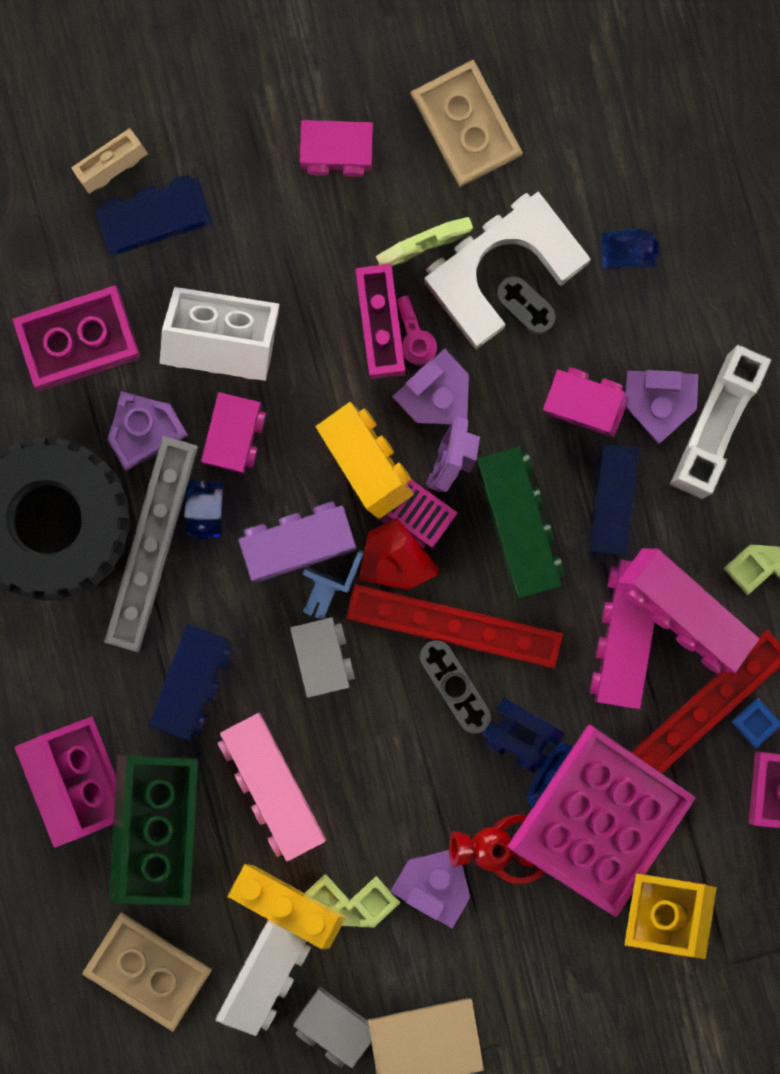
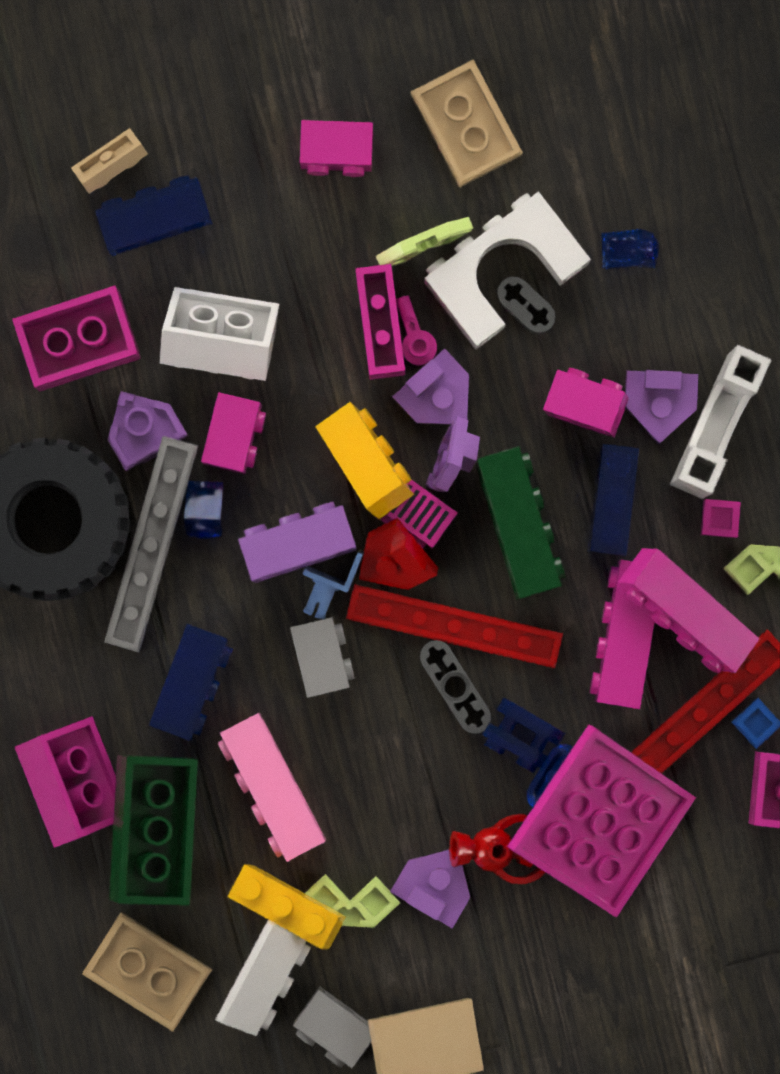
(670, 916): yellow slope -> none
(720, 518): none -> dark pink plate

